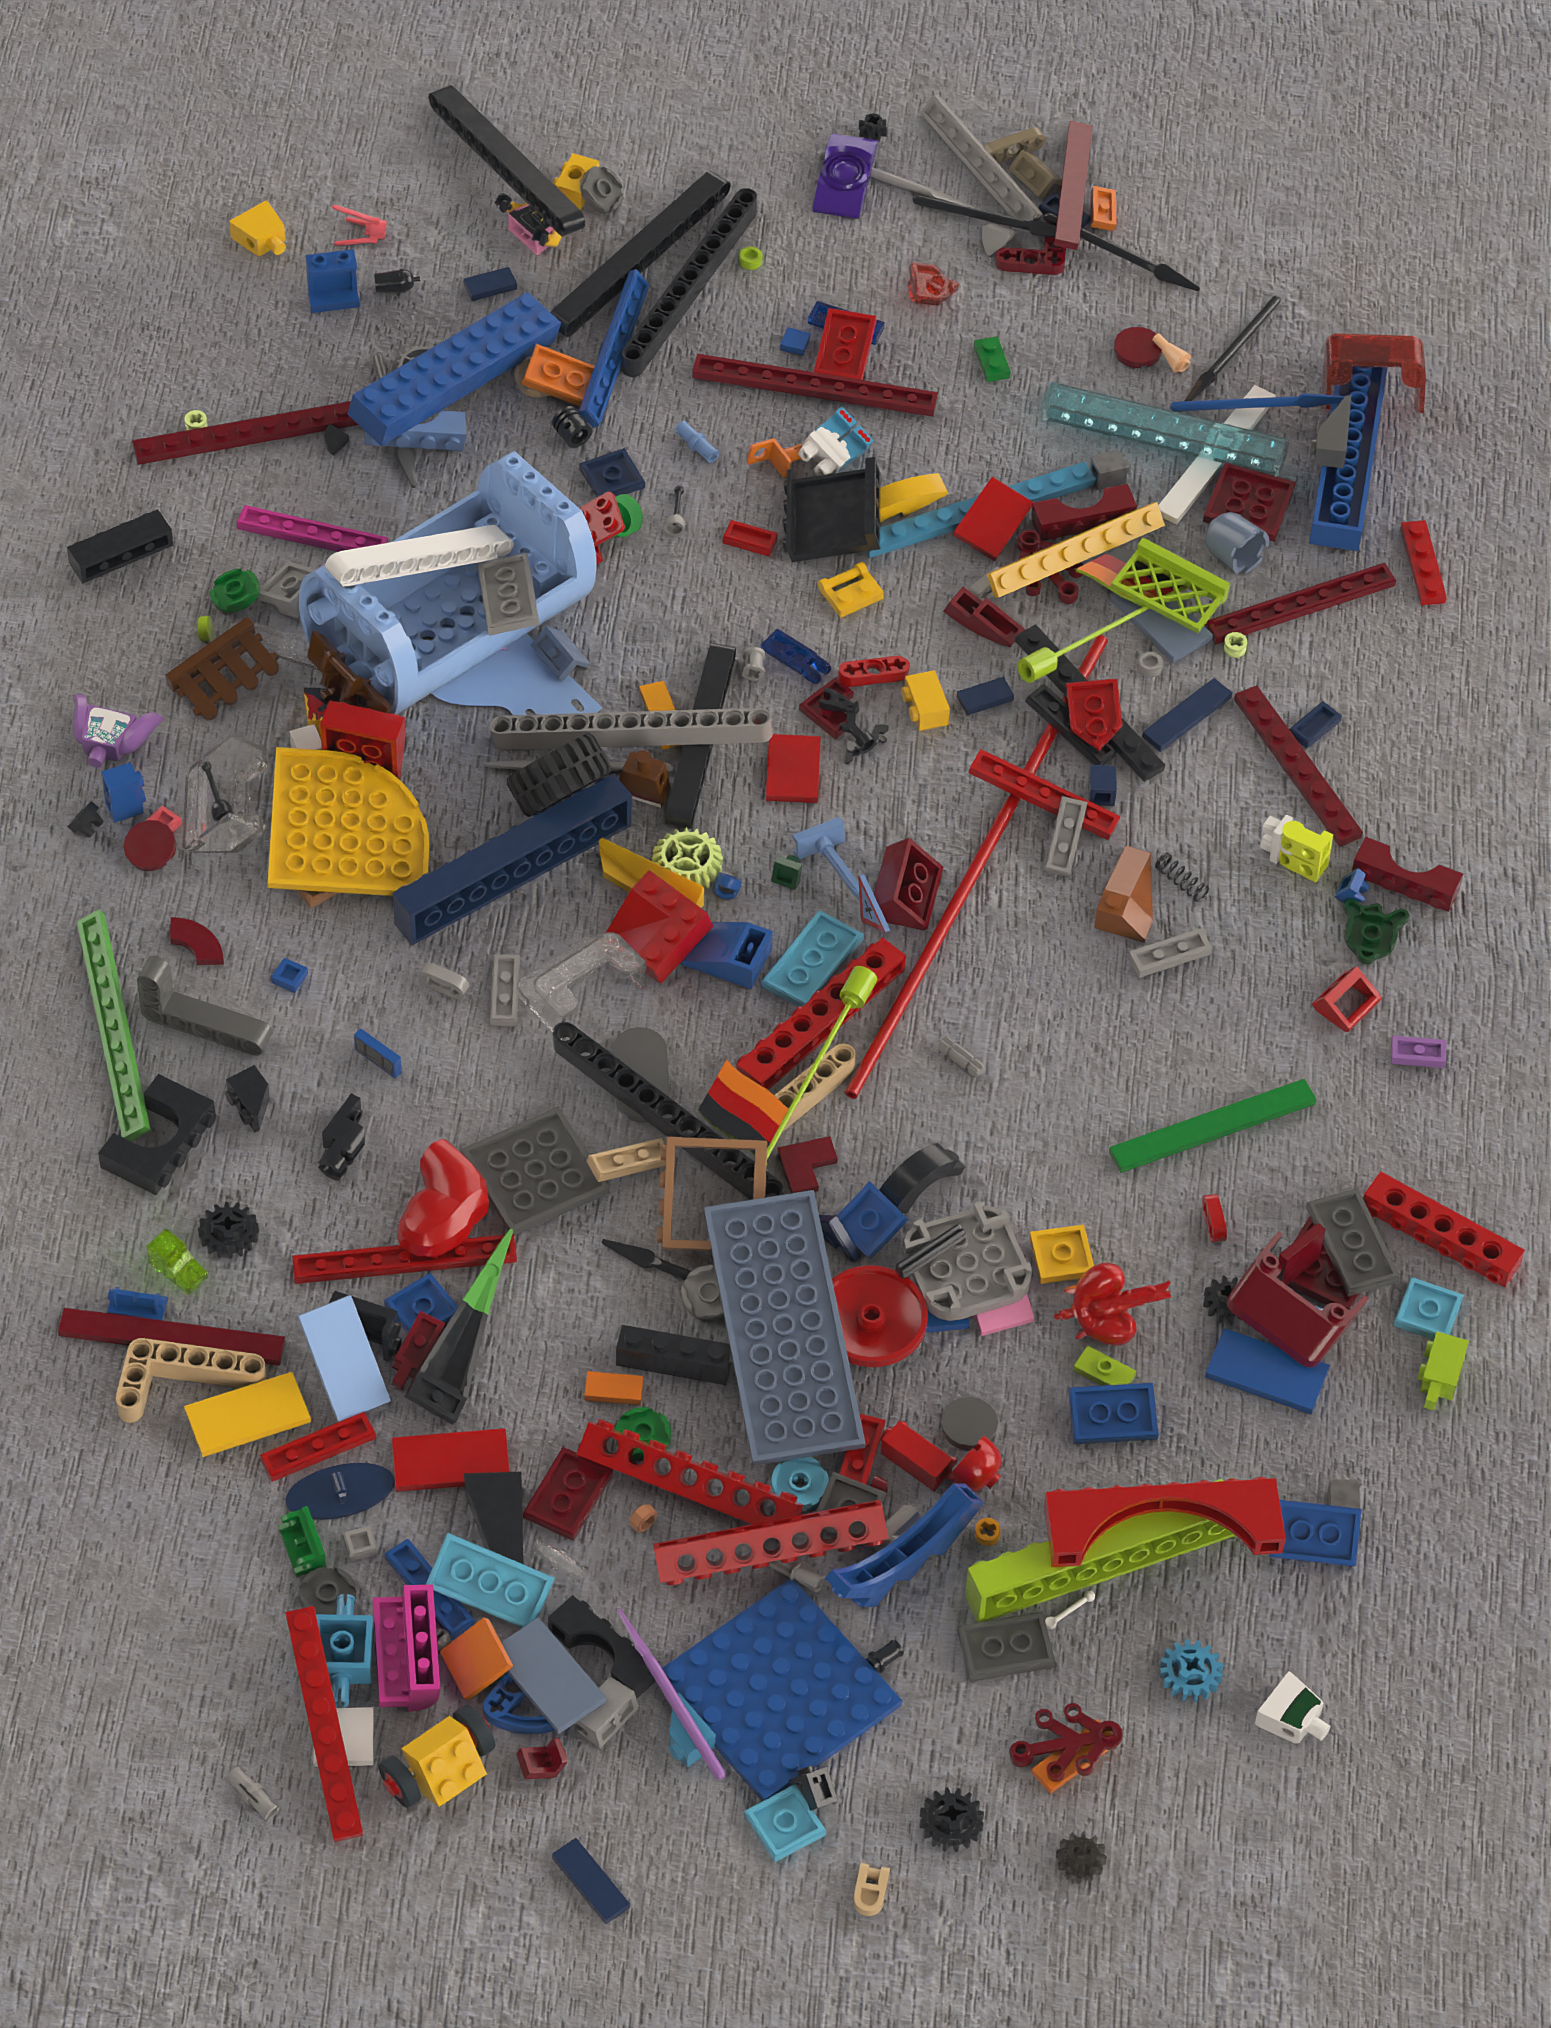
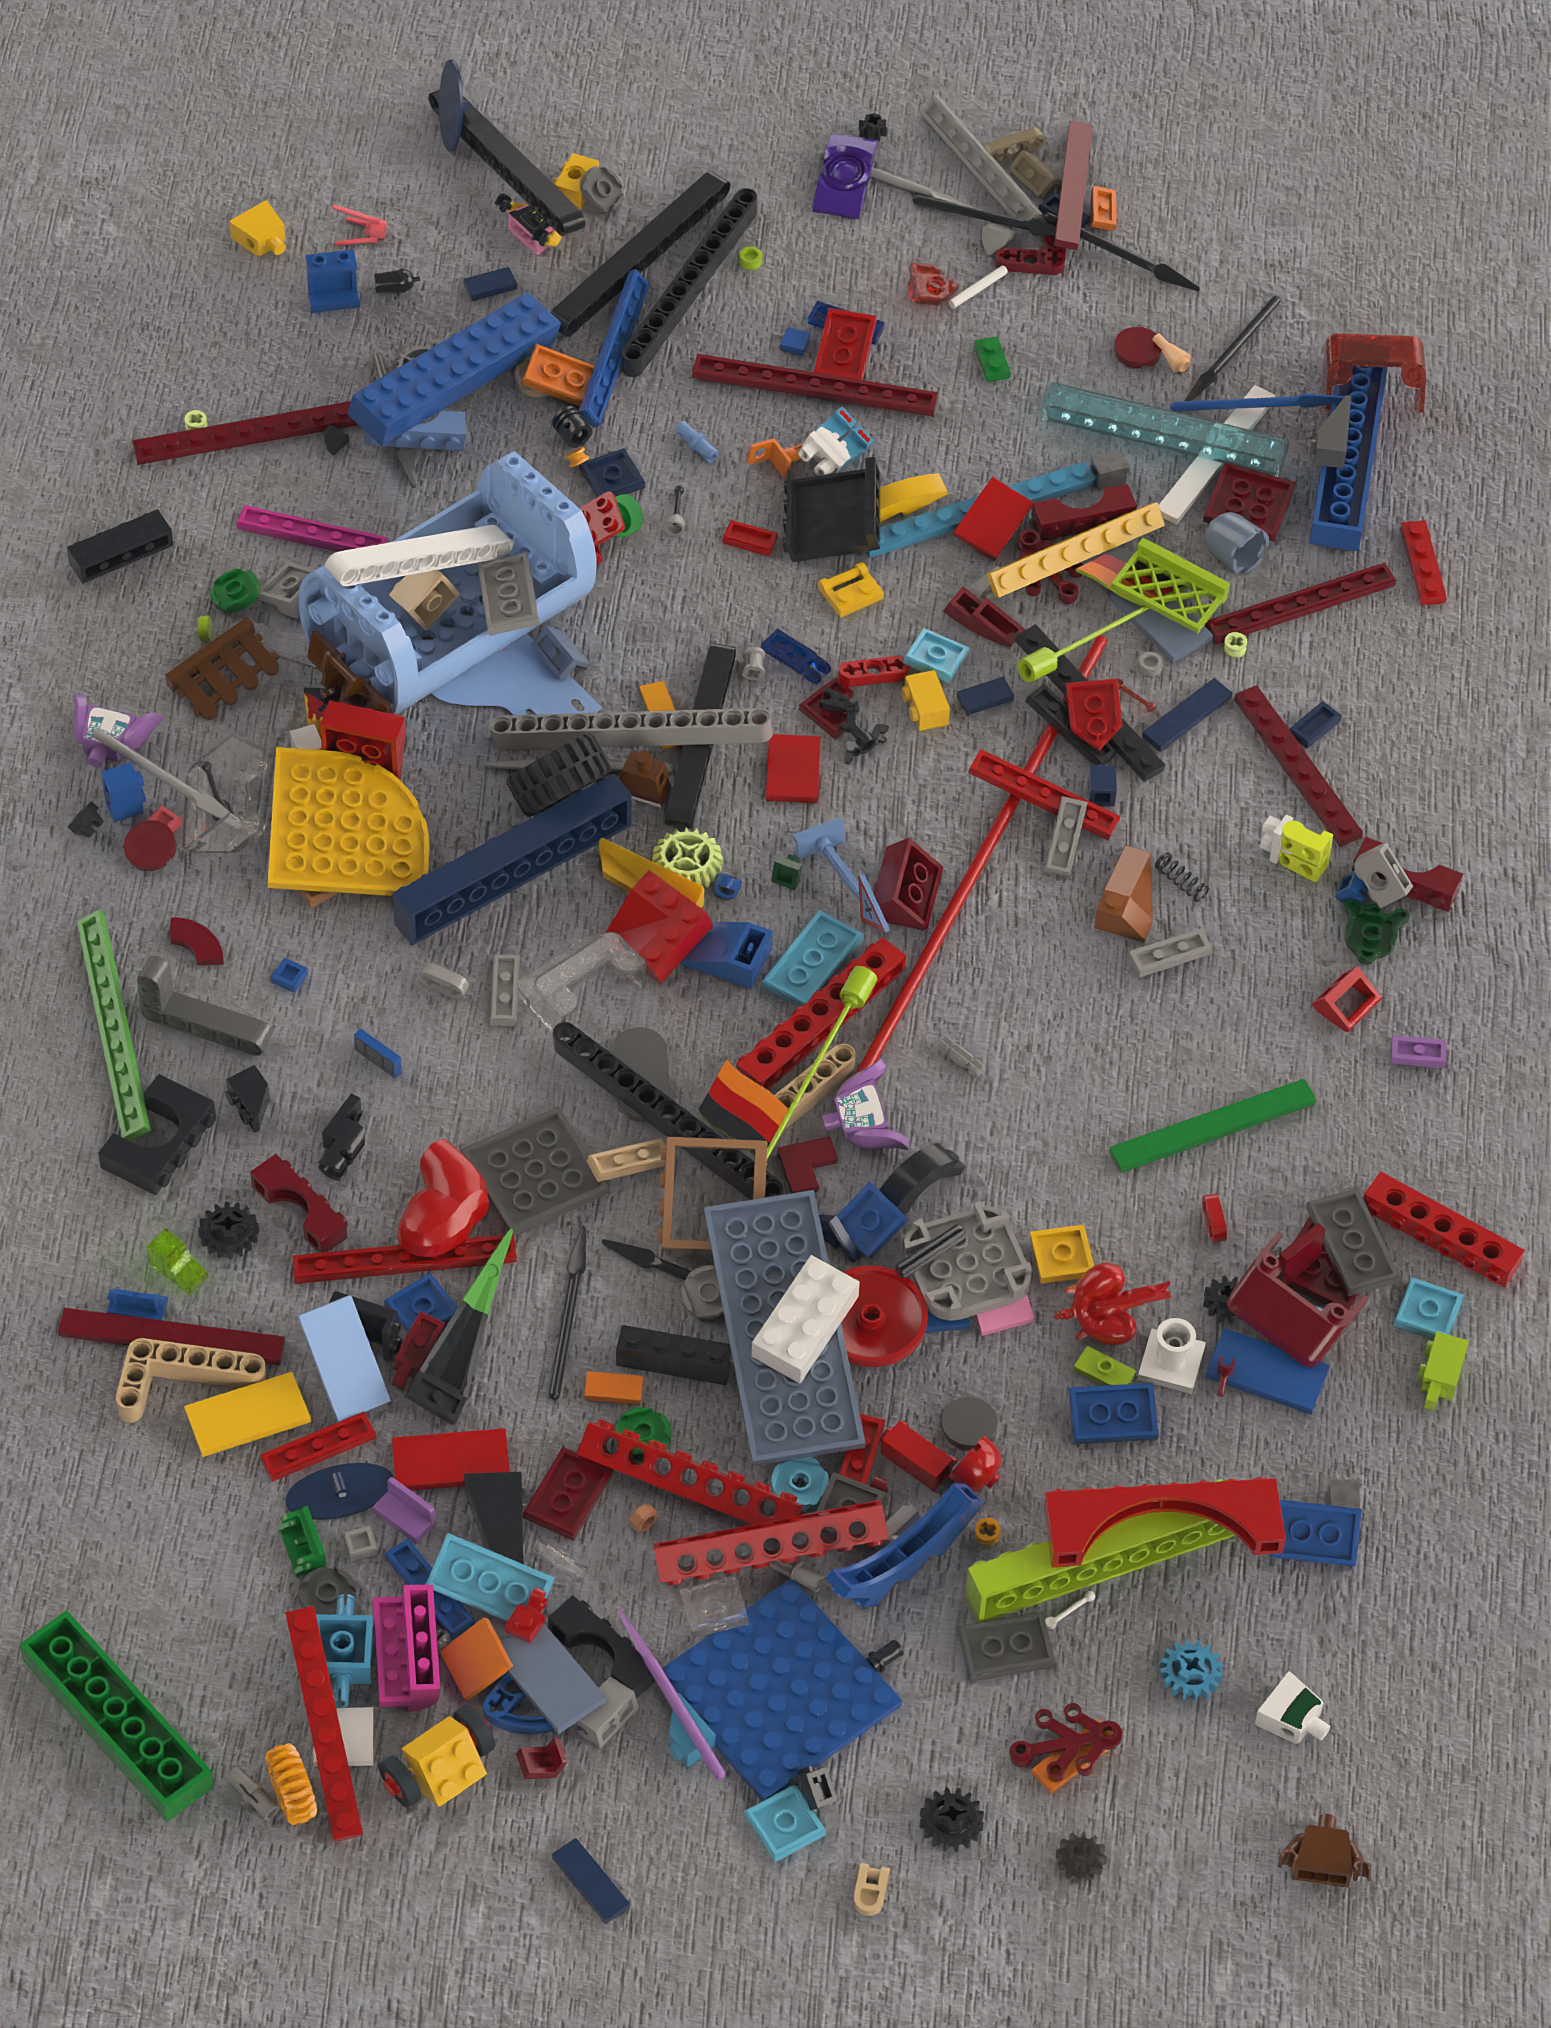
(117, 1716): none -> green brick
(203, 801): none -> light grey piece
(278, 1182): none -> dark red arch
(291, 1784): none -> light orange gear
(405, 1511): none -> medium lavender panel
(424, 596): none -> tan brick
(451, 105): none -> dark blue shield
(527, 1620): none -> red plate
(575, 1268): none -> black piece
(576, 457): none -> light orange bush
(714, 1606): none -> clear tile
(805, 1319): none -> white brick
(862, 1114): none -> medium lavender torso
(936, 653): none -> medium azure tile
(978, 286): none -> white bar
(1150, 706): none -> clear red hinge
(1172, 1356): none -> white plant
(1224, 1372): none -> dark red hand
(1325, 1855): none -> reddish brown torso
(1383, 861): none -> light grey brick

